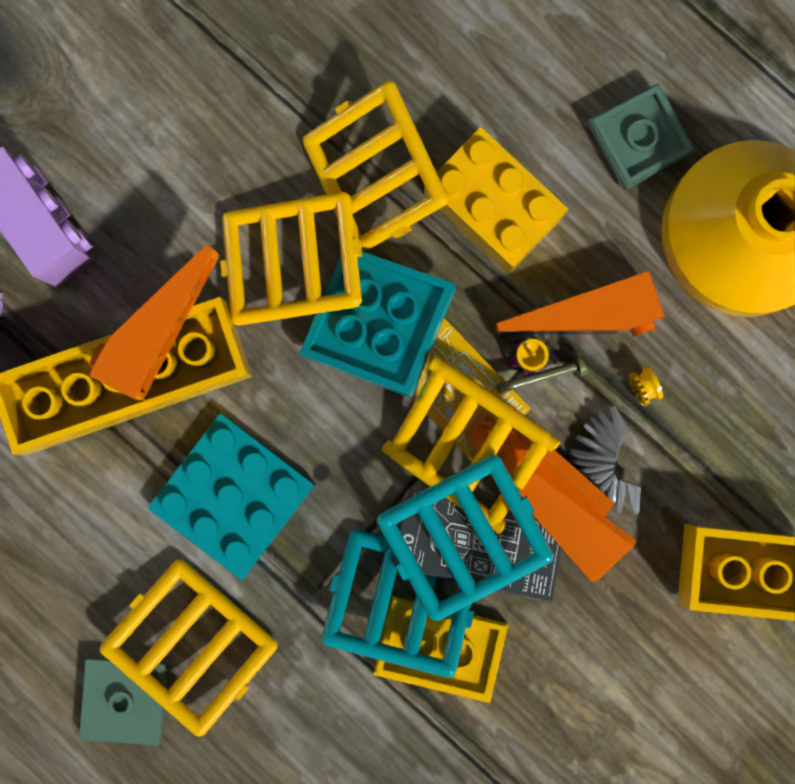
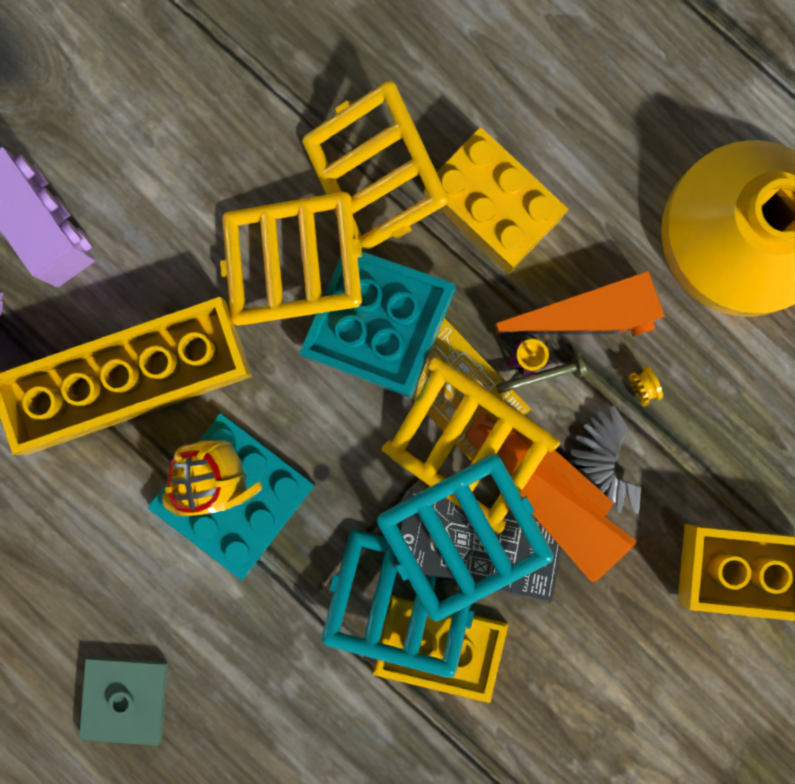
(142, 343): orange slope -> none
(171, 698): yellow bar -> none
(206, 479): none -> yellow piece
(641, 136): sand green plate -> none

